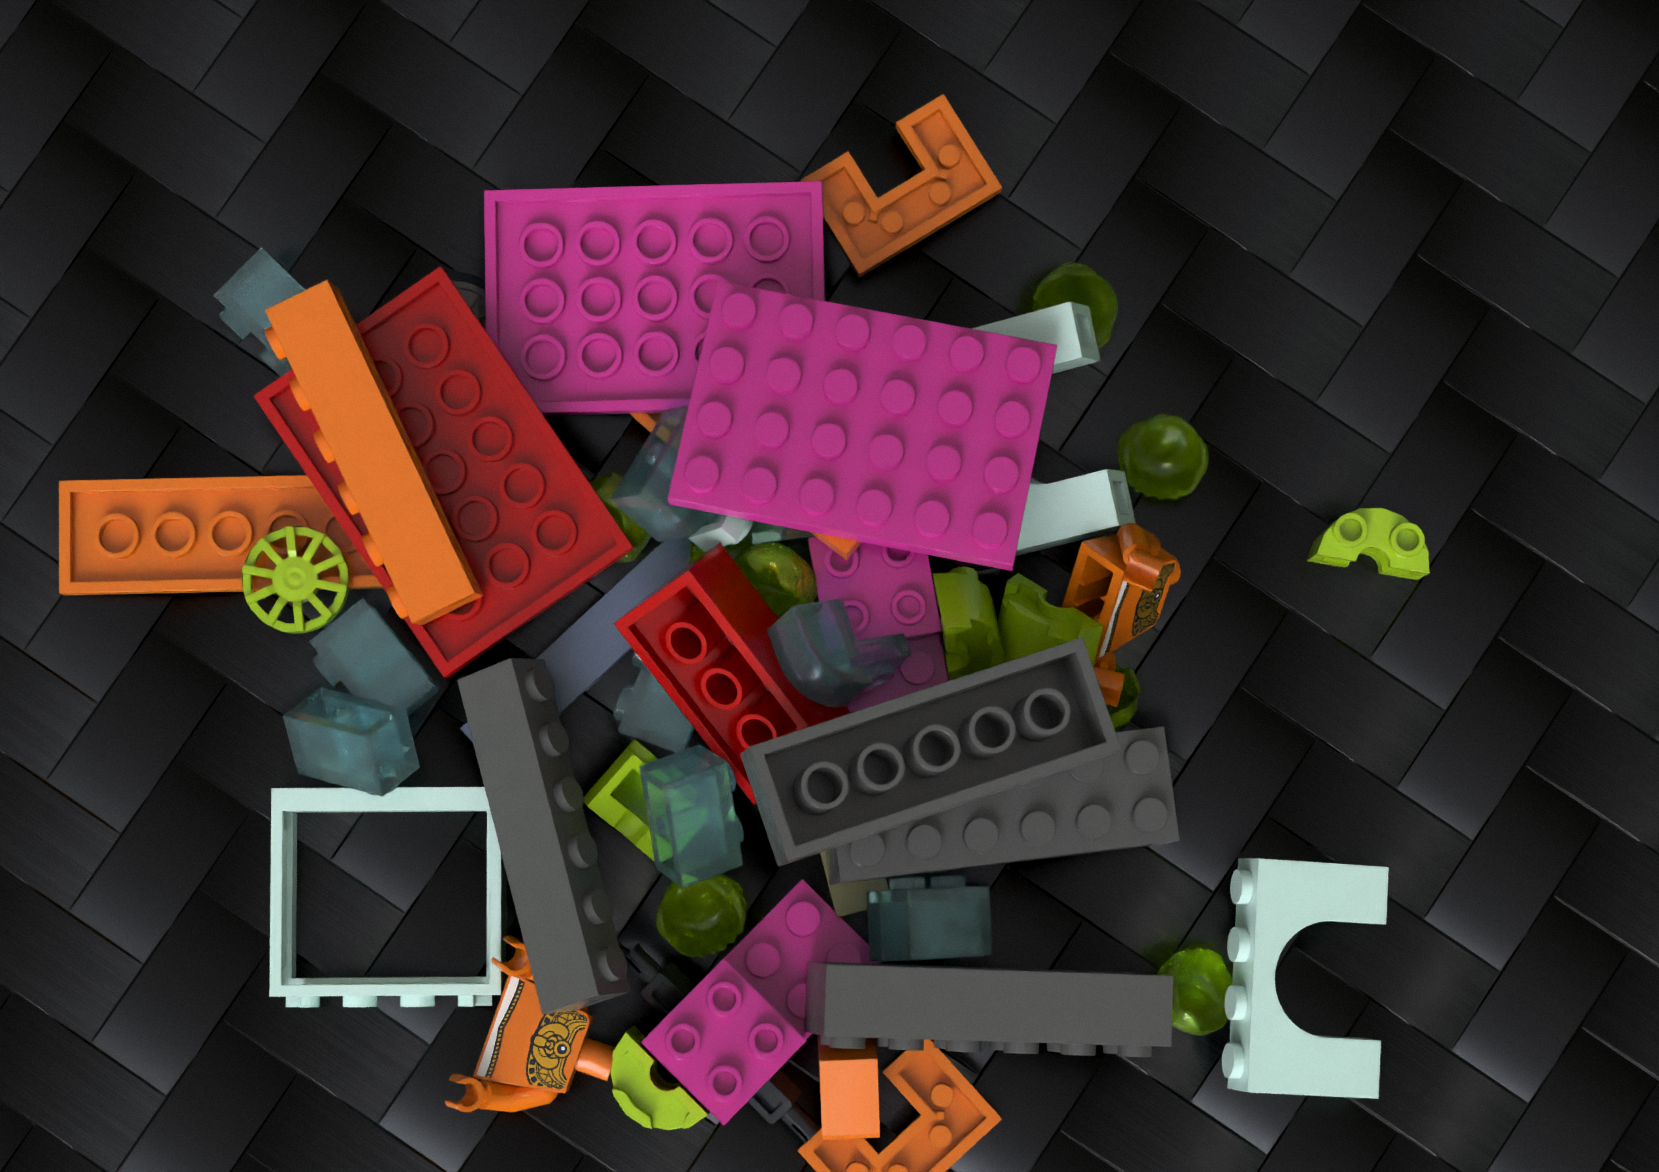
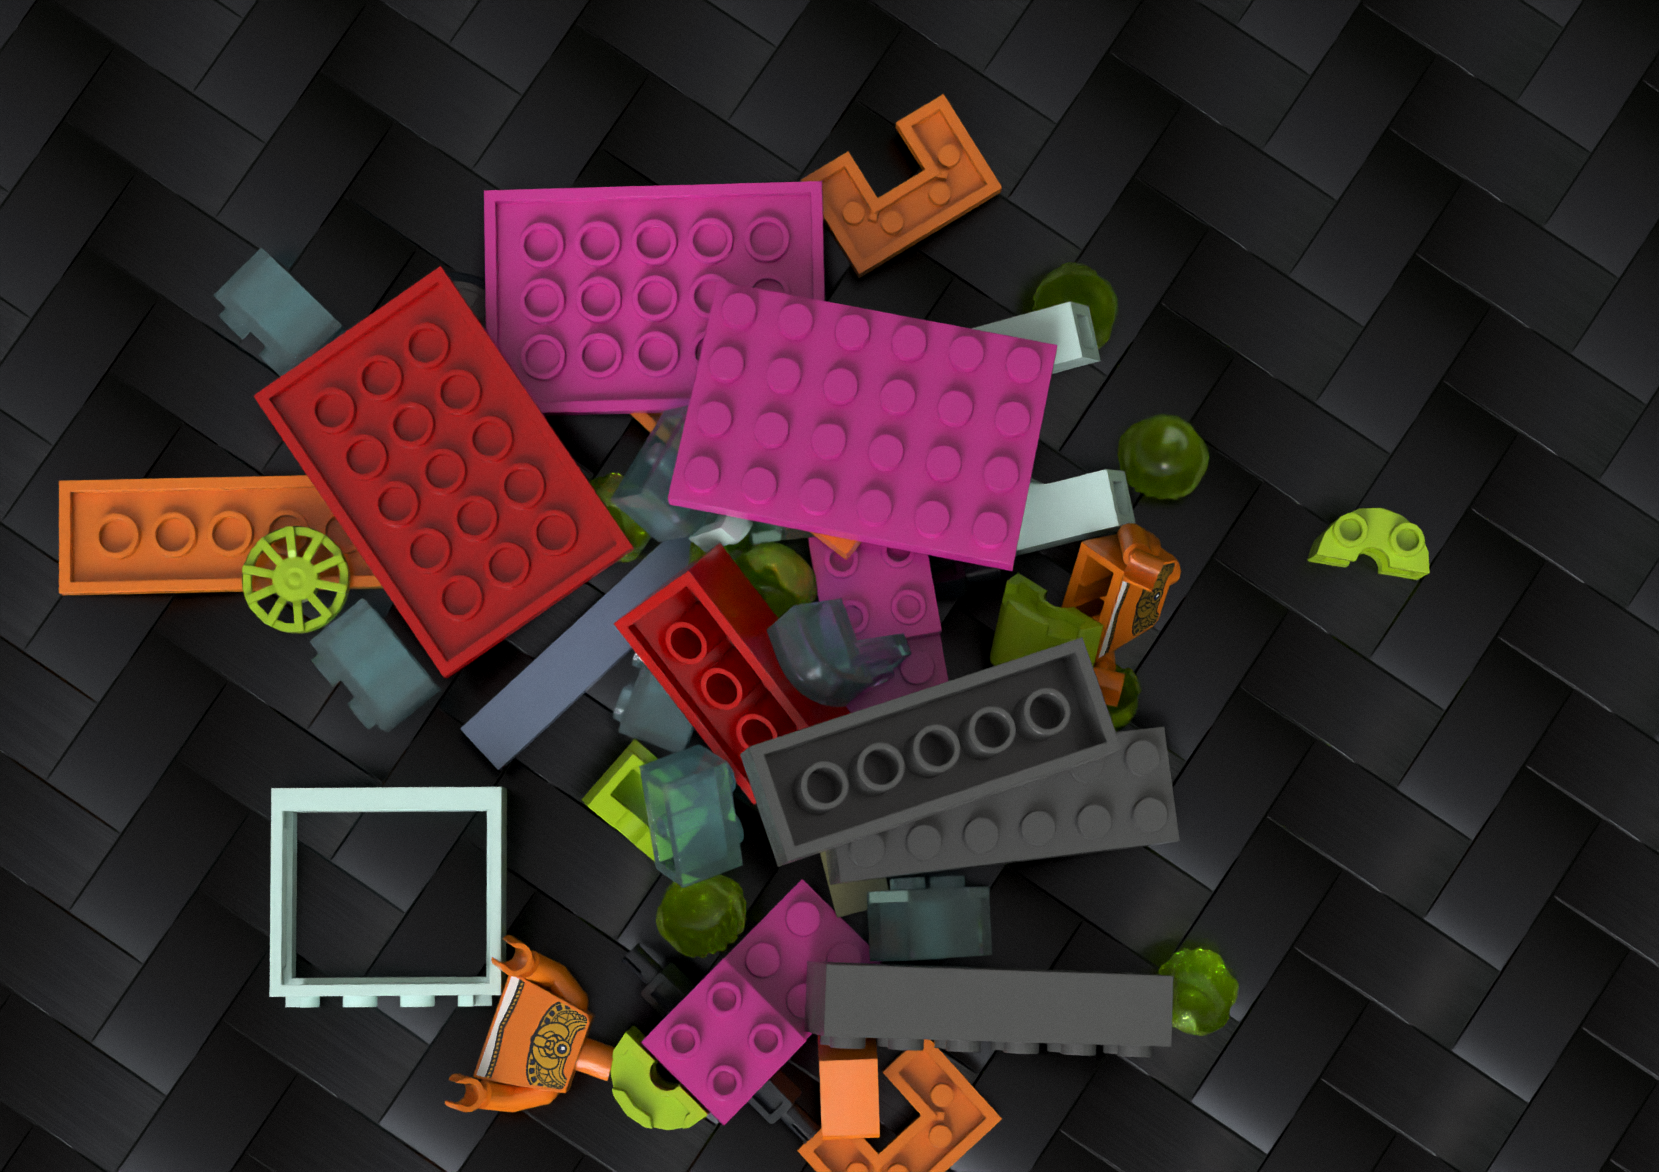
(351, 741): clear light blue brick -> none
(373, 454): orange brick -> none
(544, 835): dark grey brick -> none
(967, 622): lime cylinder -> none
(1265, 1046): light aqua arch -> none

